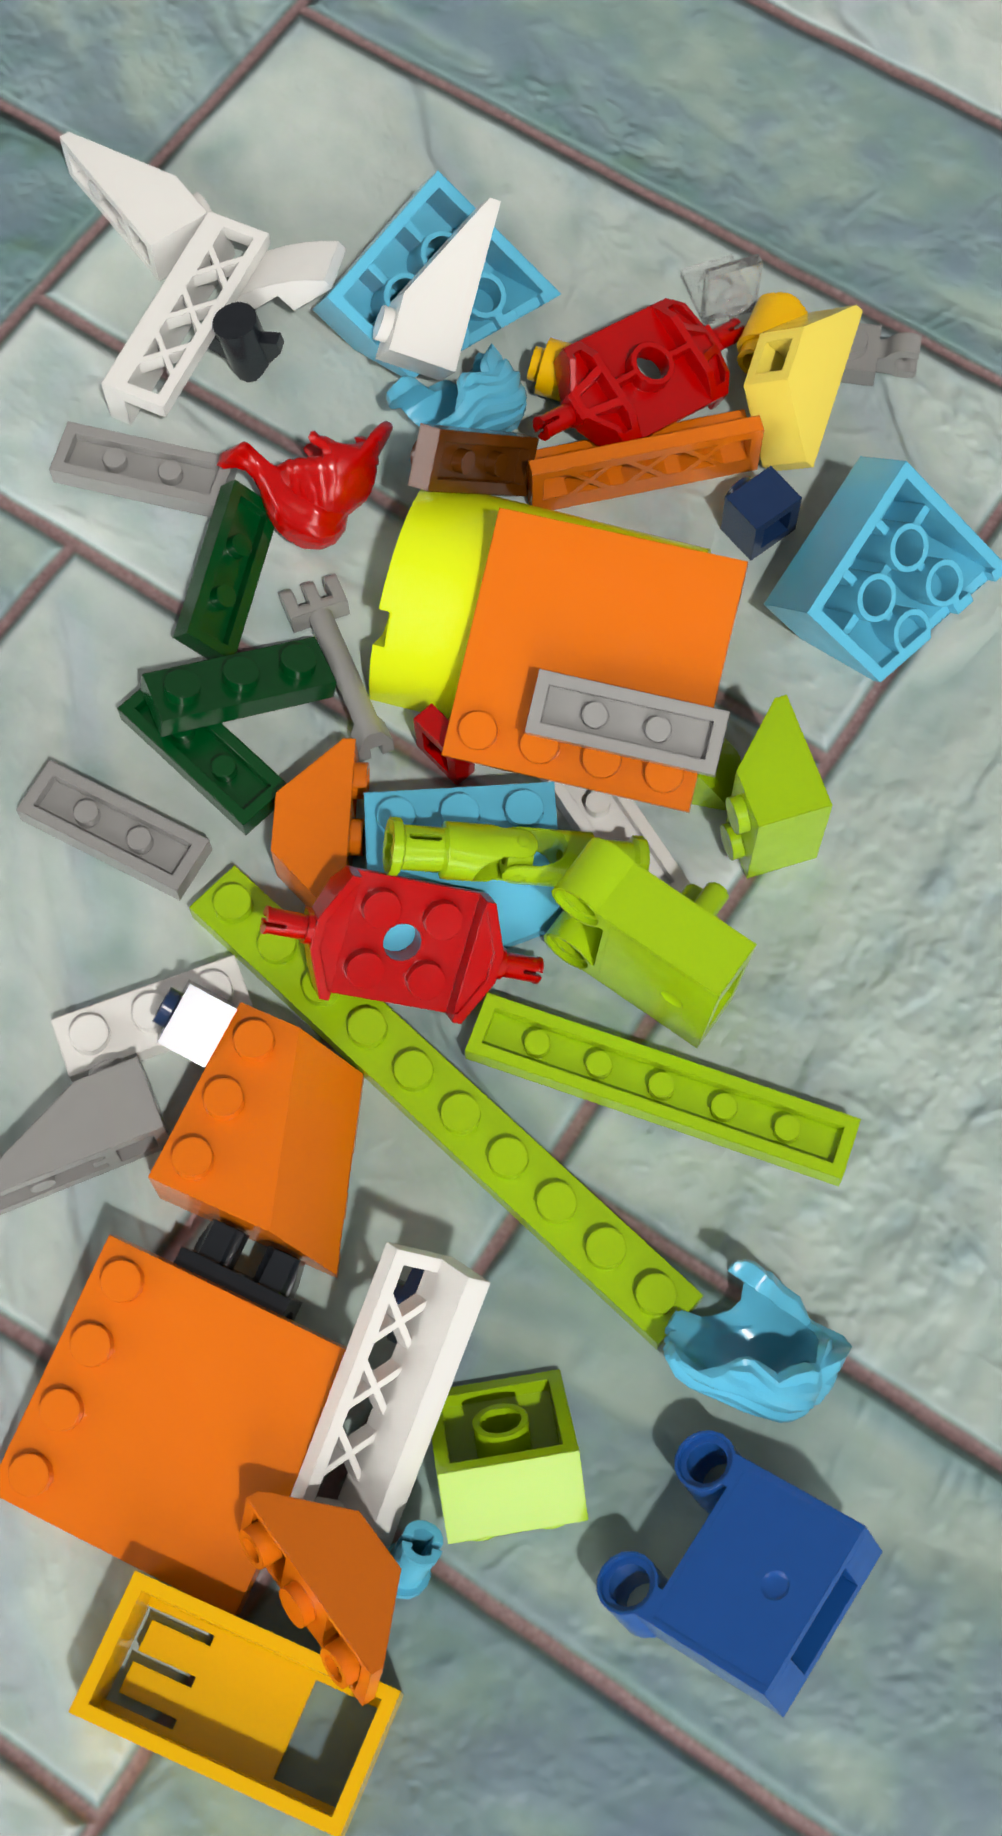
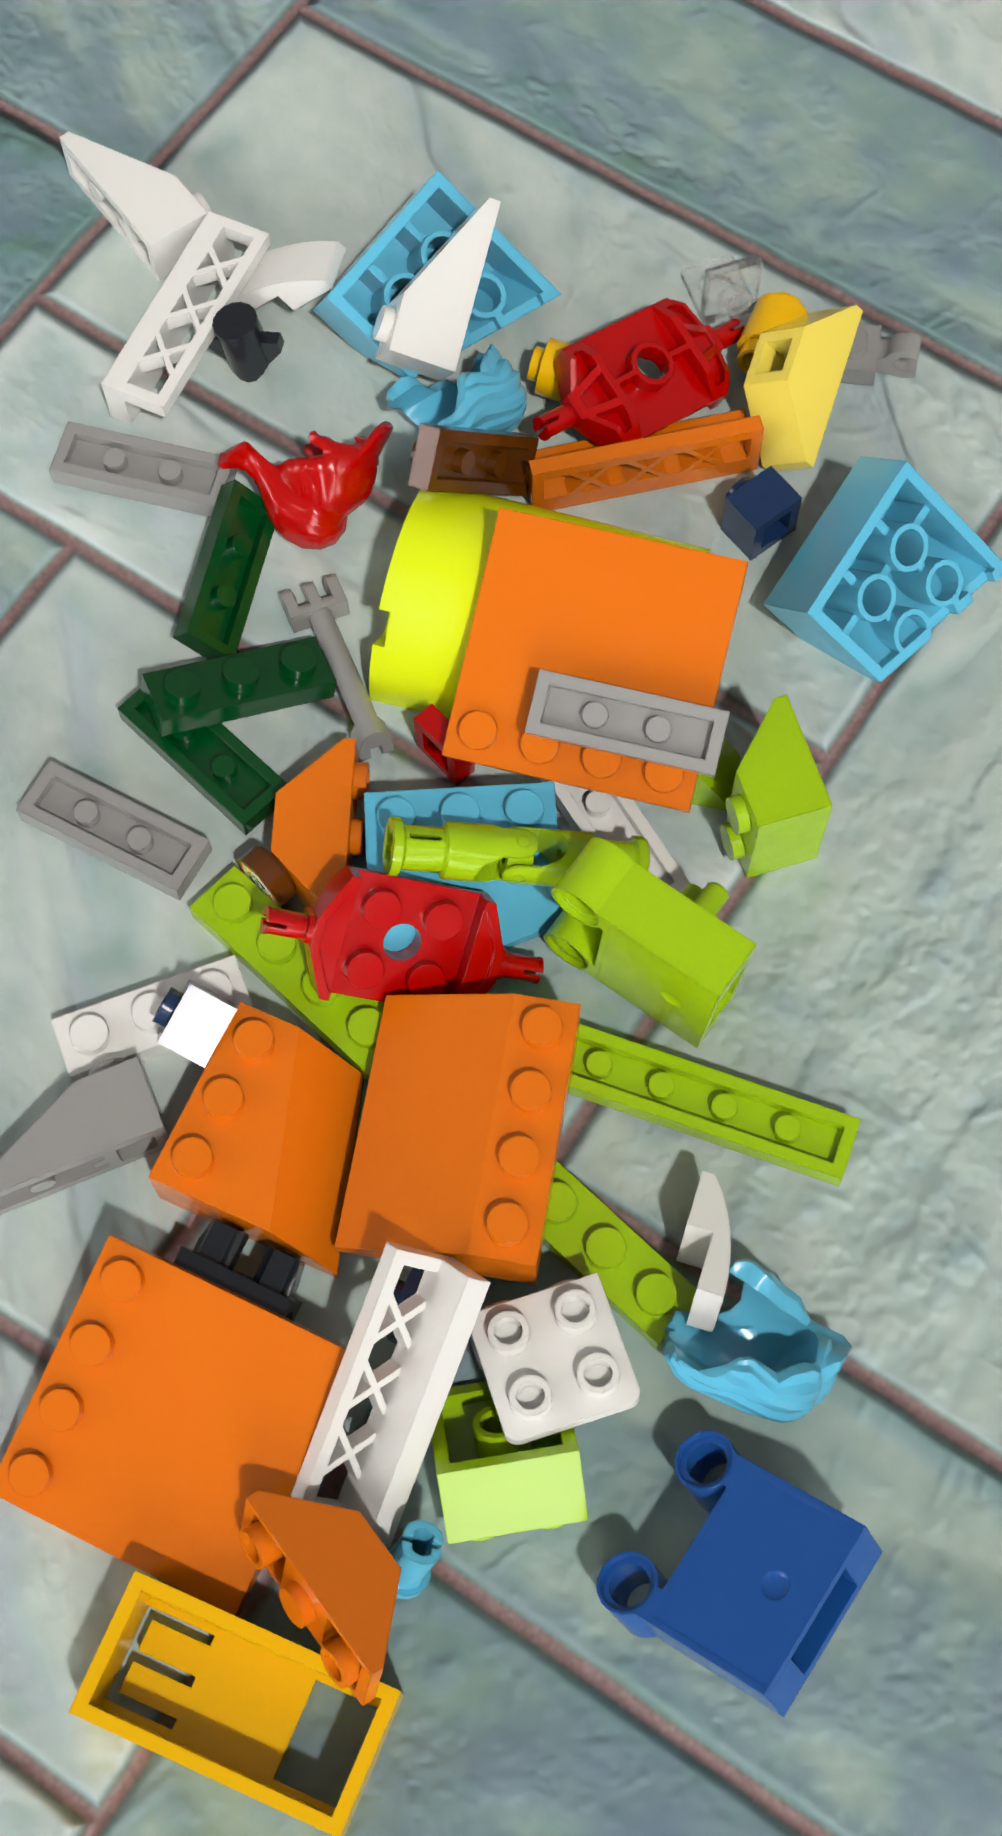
(267, 874): none -> reddish brown tile
(462, 1130): none -> orange slope
(554, 1360): none -> white bracket
(708, 1247): none -> white slope

